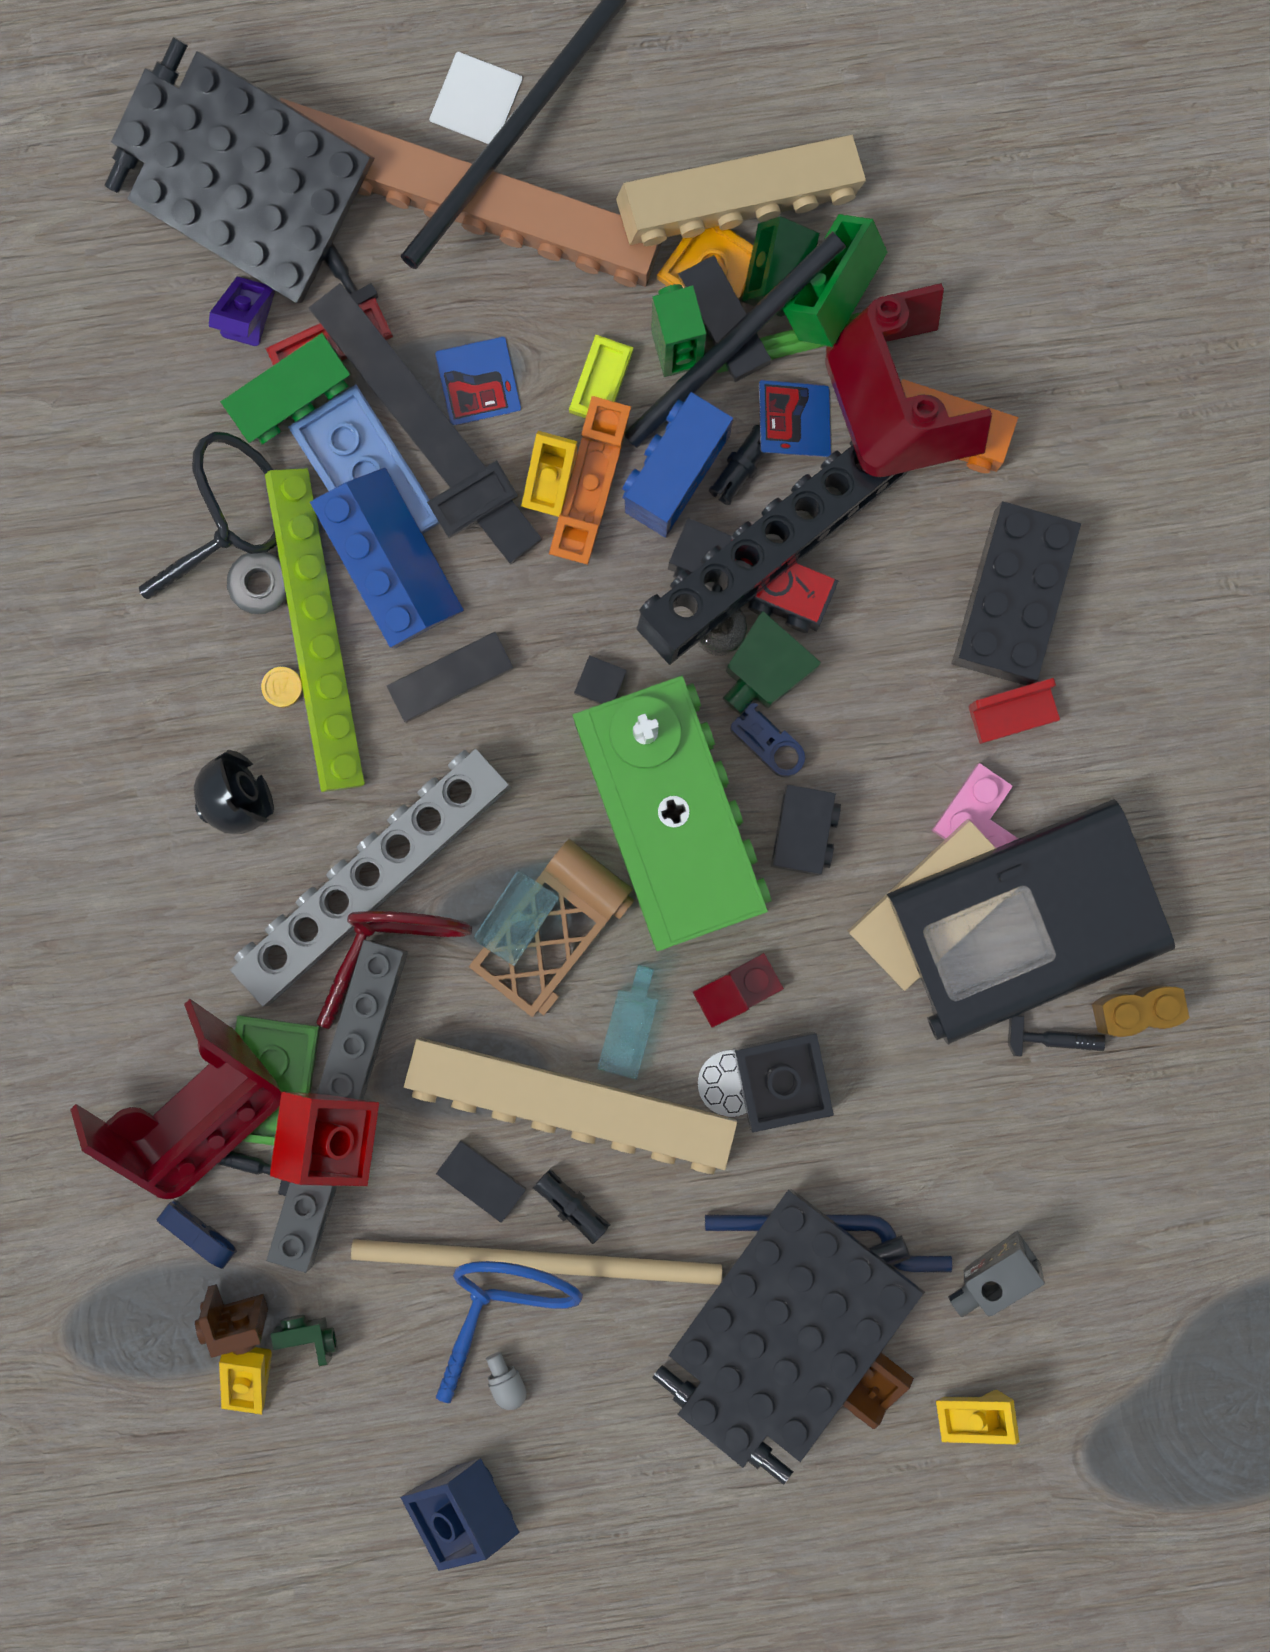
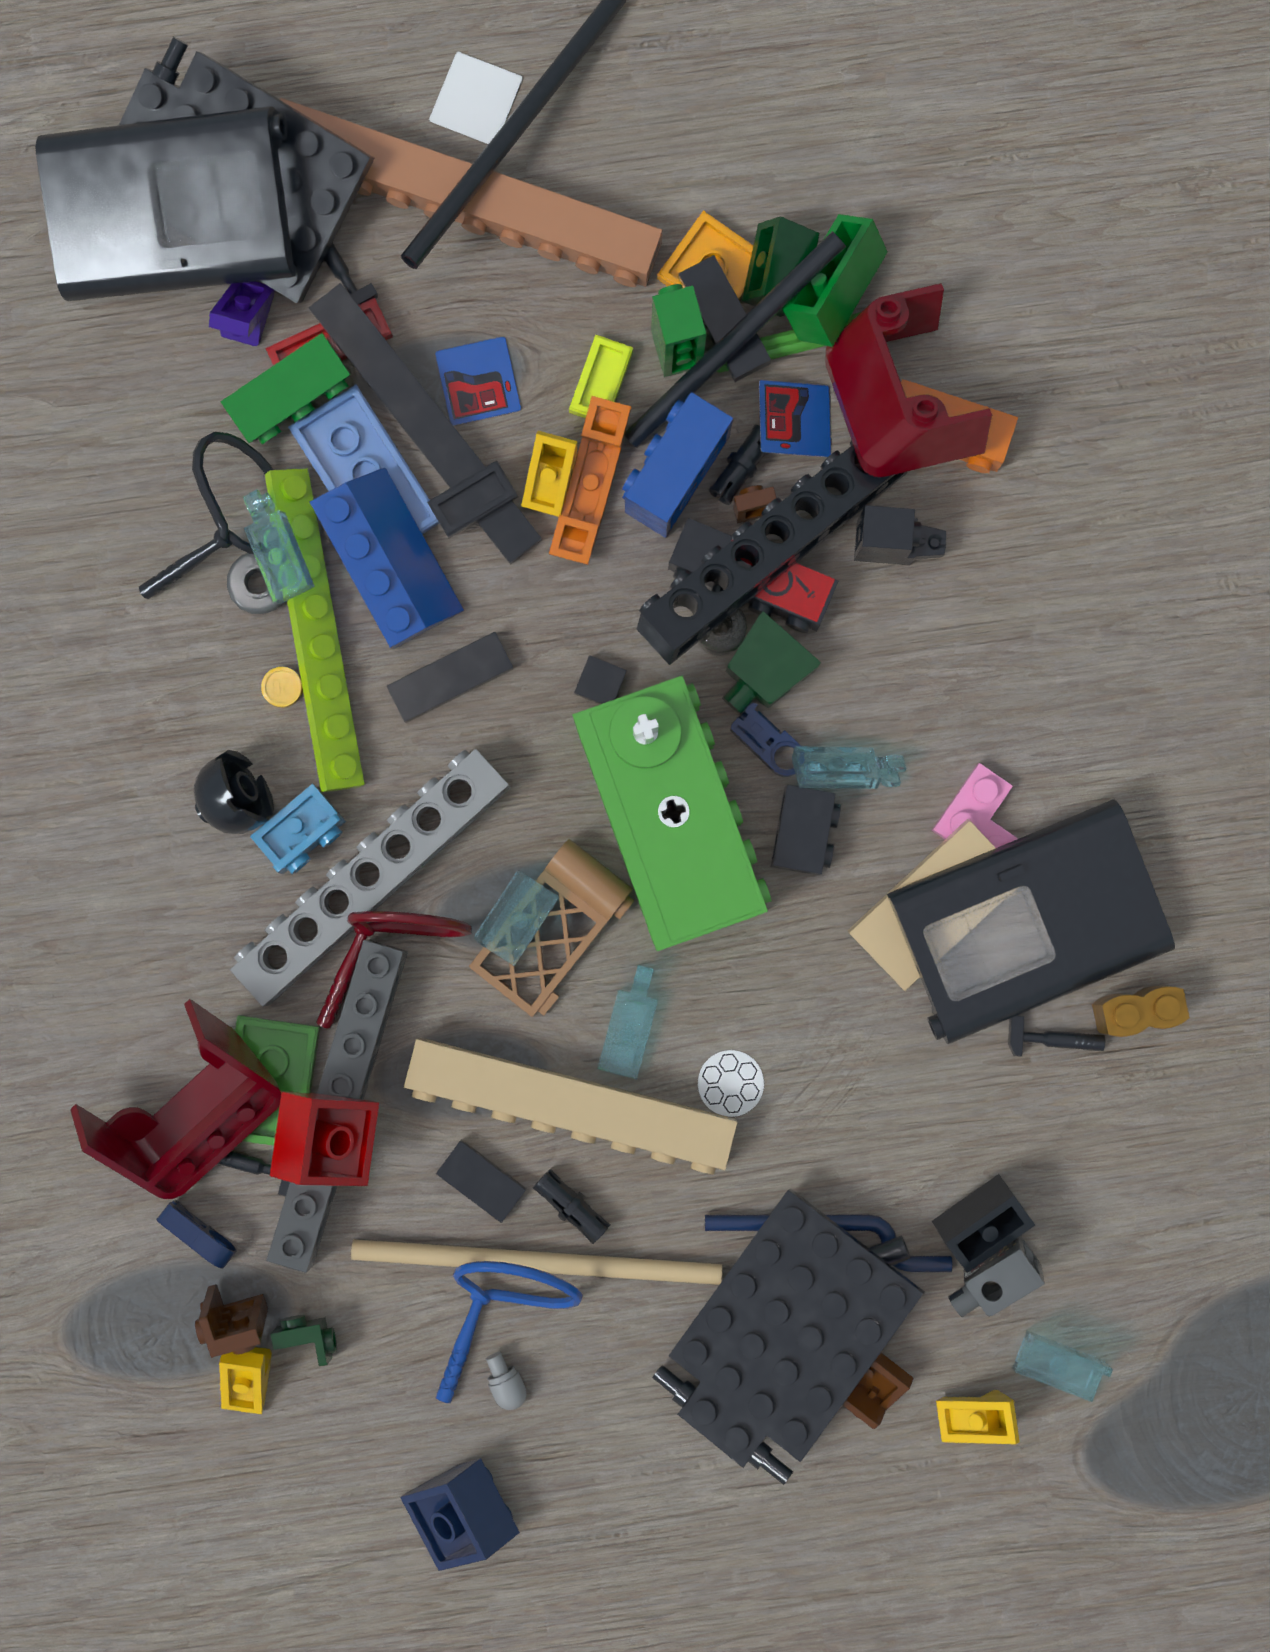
(162, 191): none -> piece
(276, 549): none -> clear light blue plate
(299, 830): none -> dark azure bracket
(737, 990): dark red slope -> none
(740, 191): tan brick -> none
(752, 502): none -> reddish brown plate
(783, 1081): black brick -> none
(845, 767): none -> clear light blue plate
(895, 537): none -> black hinge
(983, 1223): none -> black brick
(1014, 711): red panel -> none
(1016, 593): black brick -> none
(1060, 1366): none -> clear light blue panel

